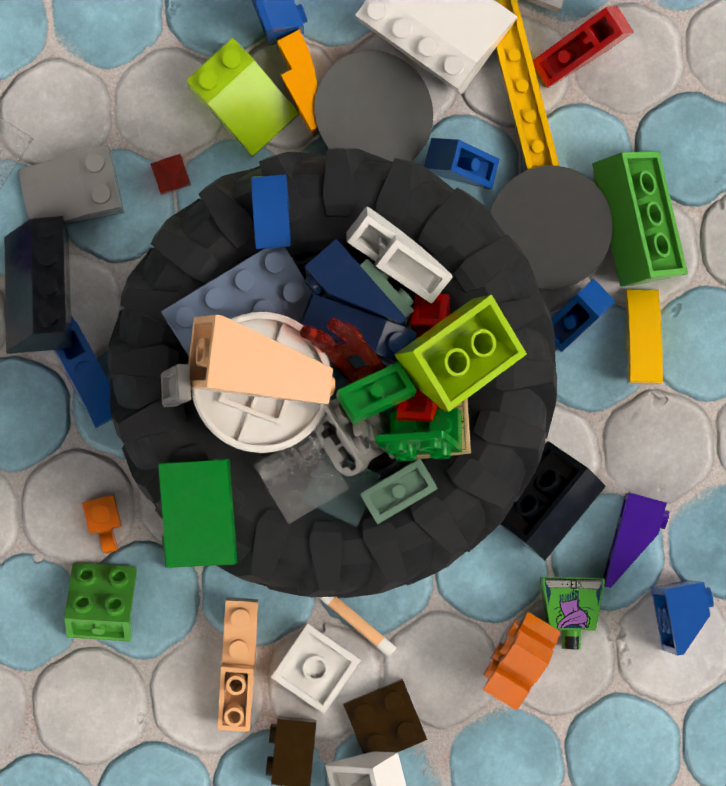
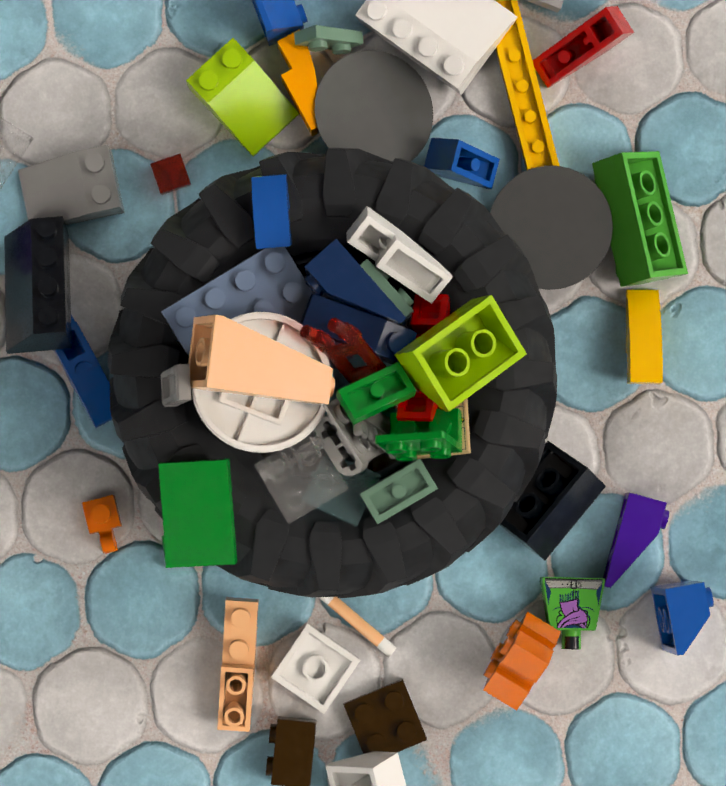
(100, 602): bright green bracket -> none
(323, 37): none -> sand green plate
(580, 313): blue slope -> none

